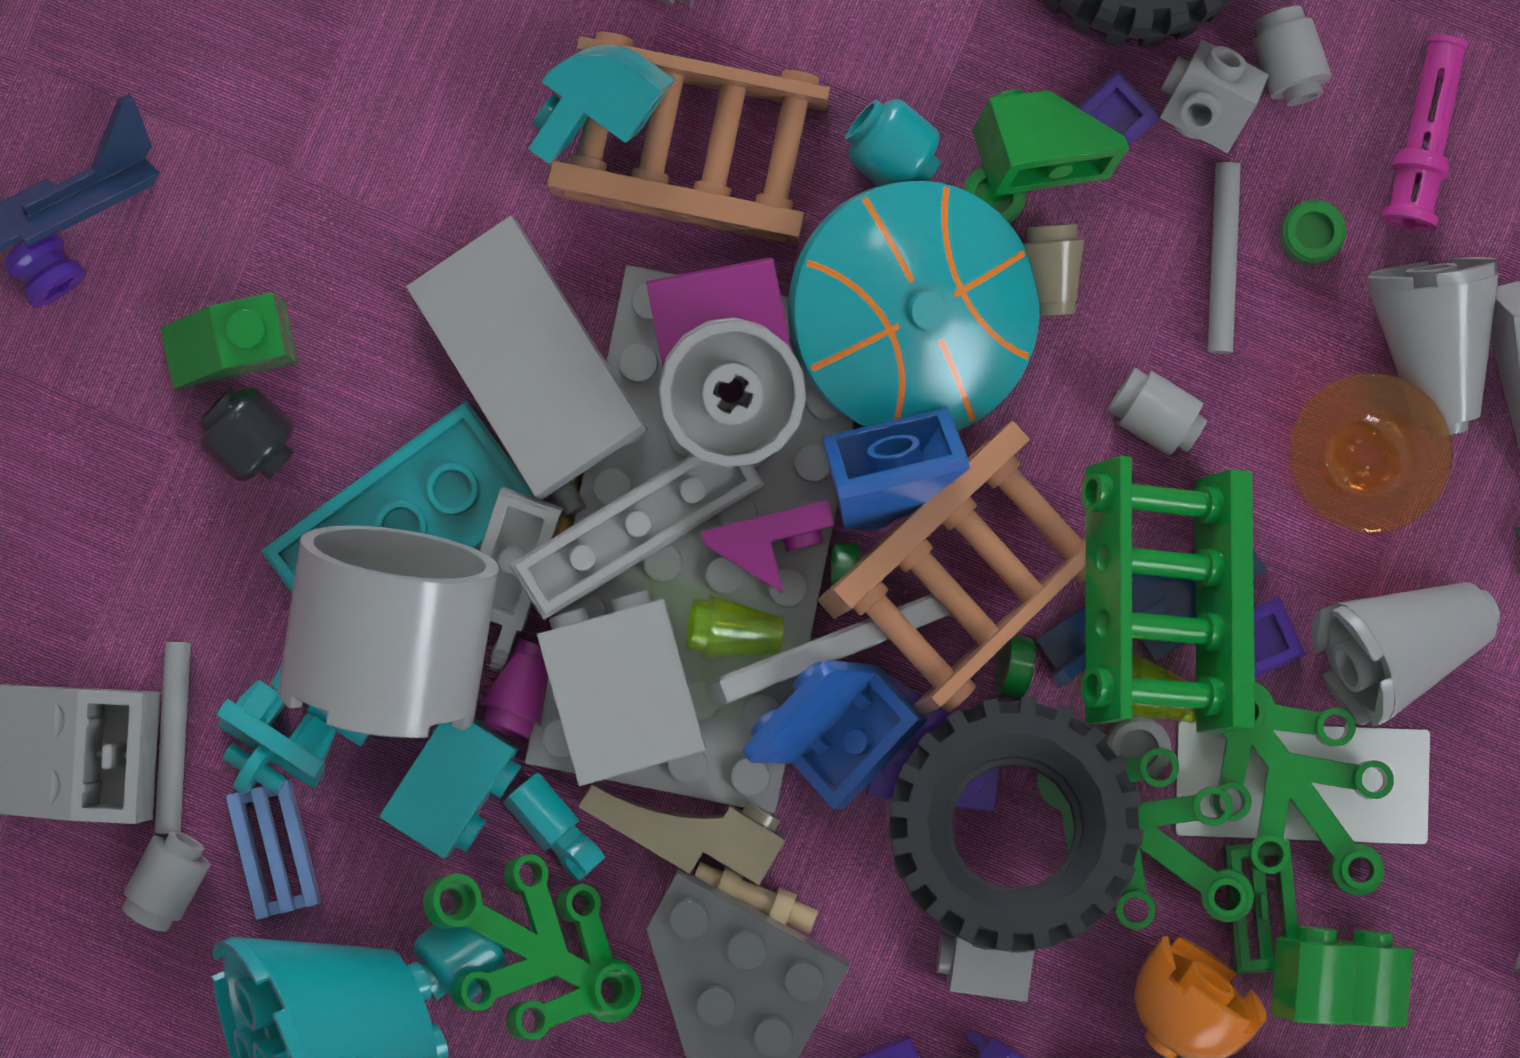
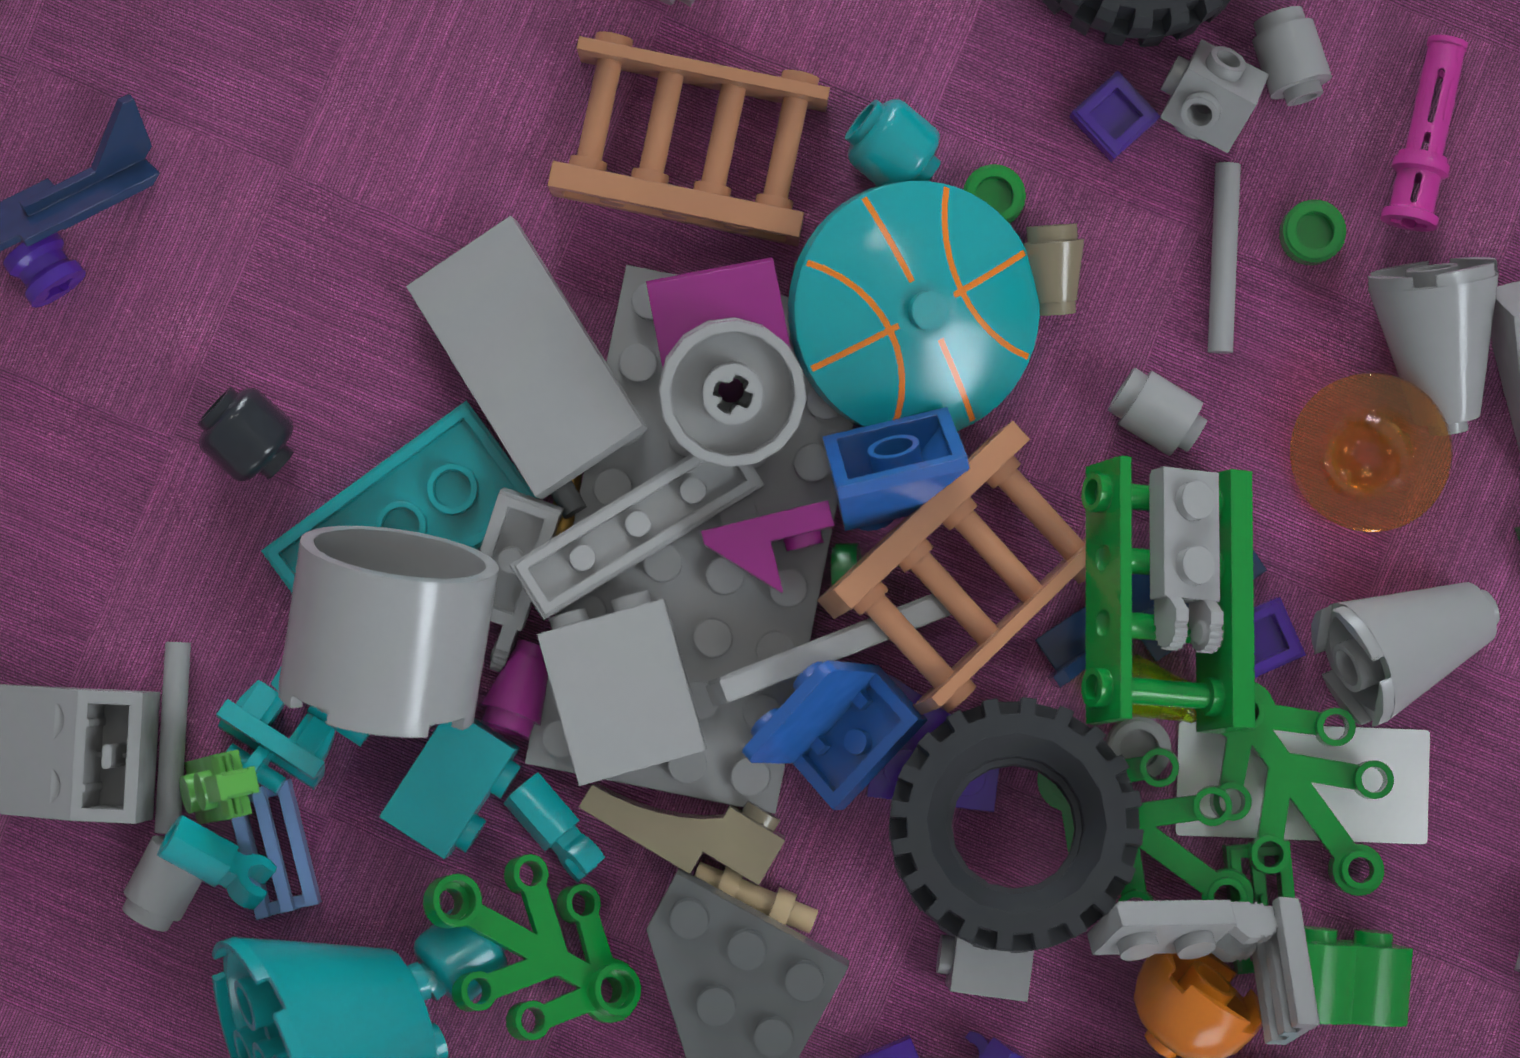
(216, 861): none -> teal bar
(218, 787): none -> bright green hinge
(229, 341): green slope -> none
(599, 83): teal brick -> none
(731, 629): clear neon green cone -> none
(1015, 667): green tile -> none
(1043, 143): green slope -> none
(1183, 928): none -> light grey hinge
(1185, 558): none -> light grey hinge
(1285, 977): none -> light grey tile

